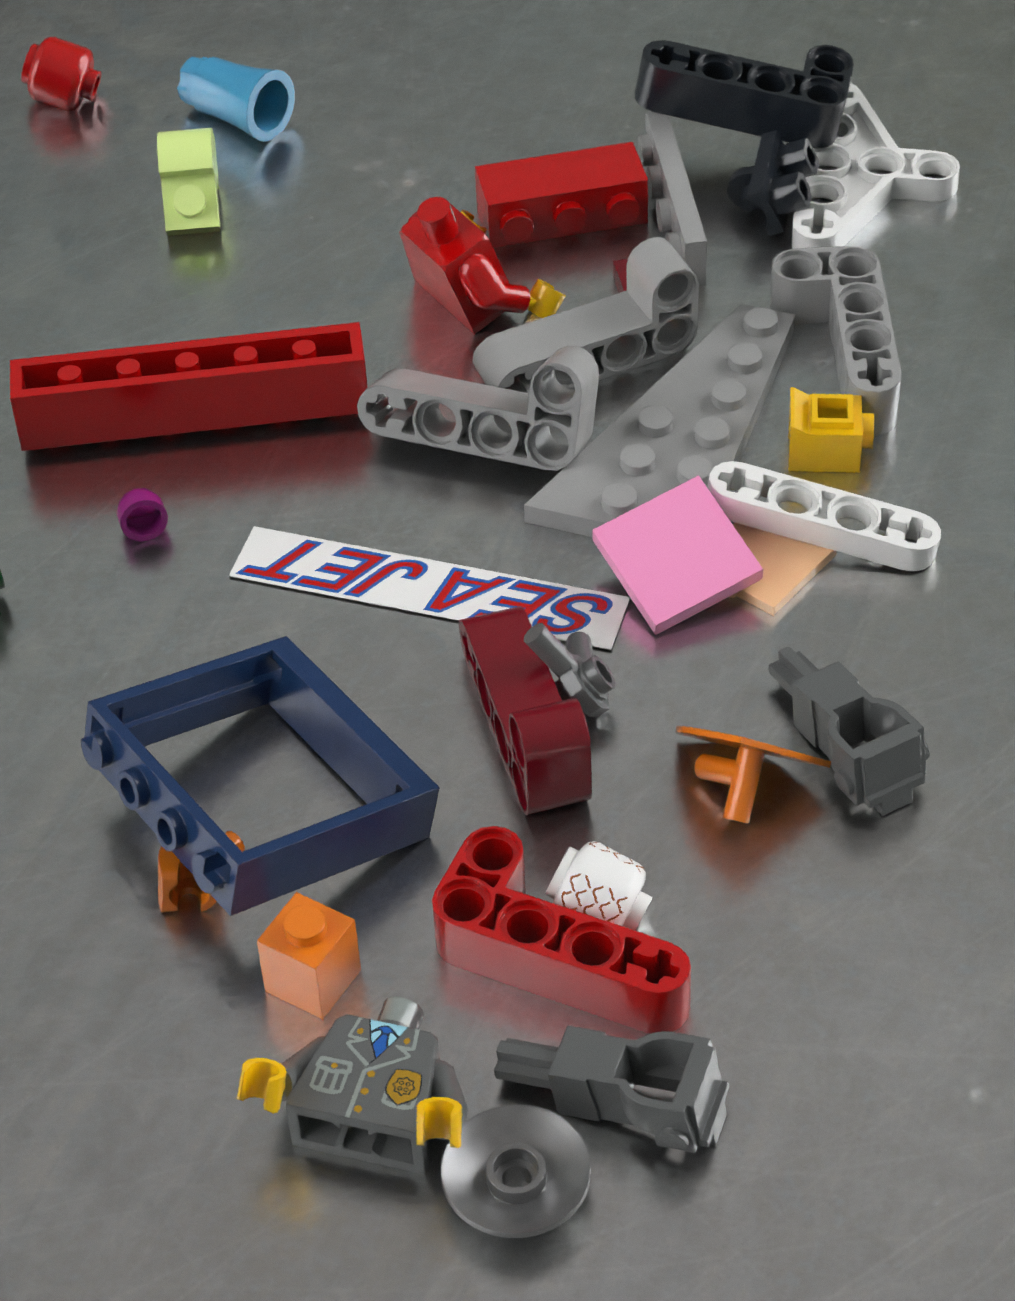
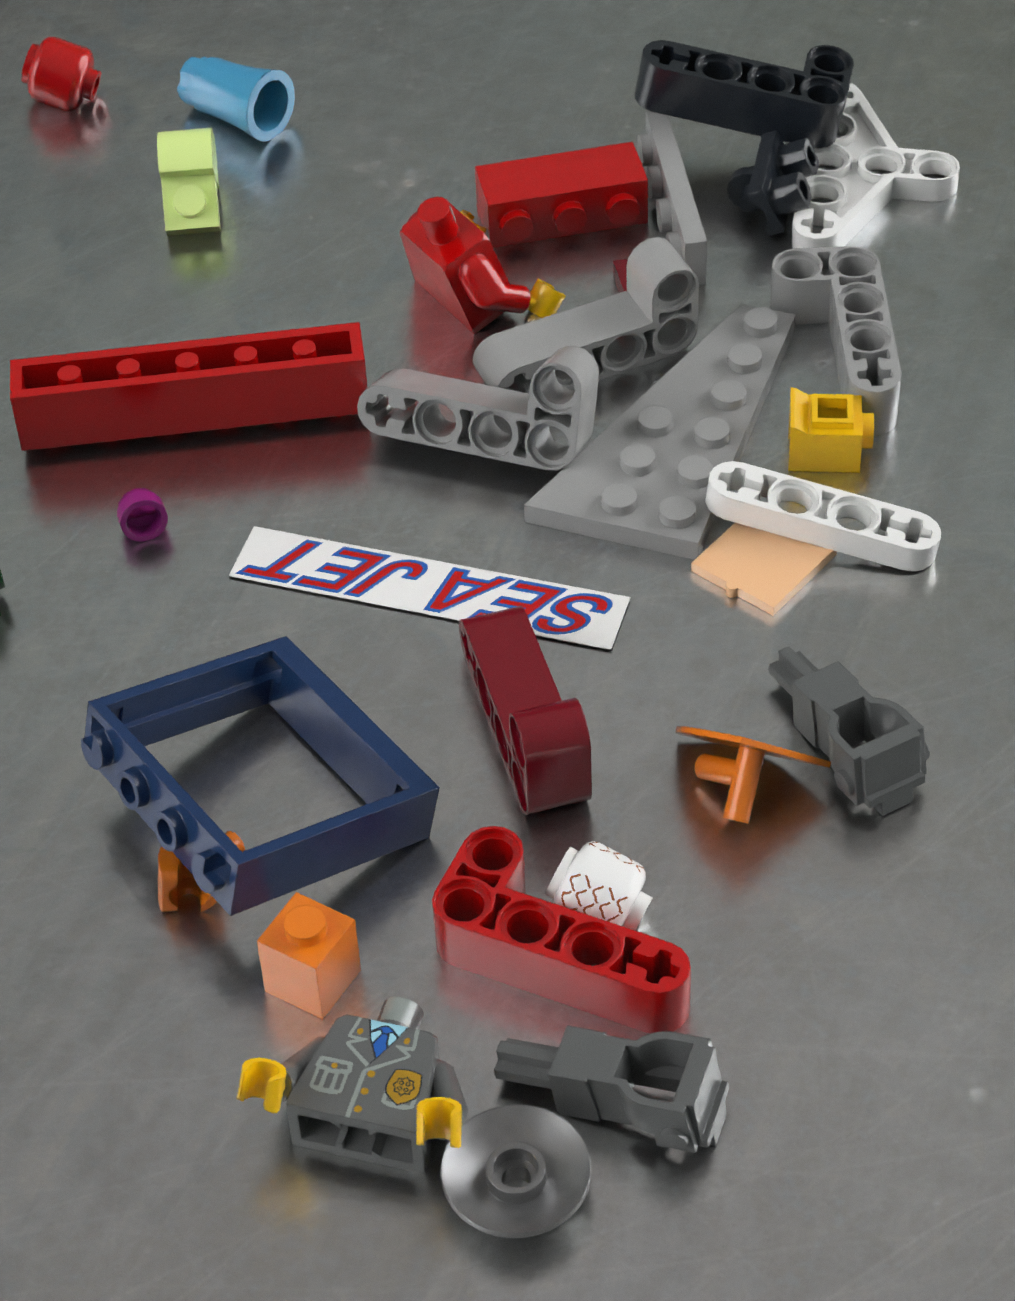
(578, 670): dark grey piece -> none
(677, 555): bright pink tile -> none

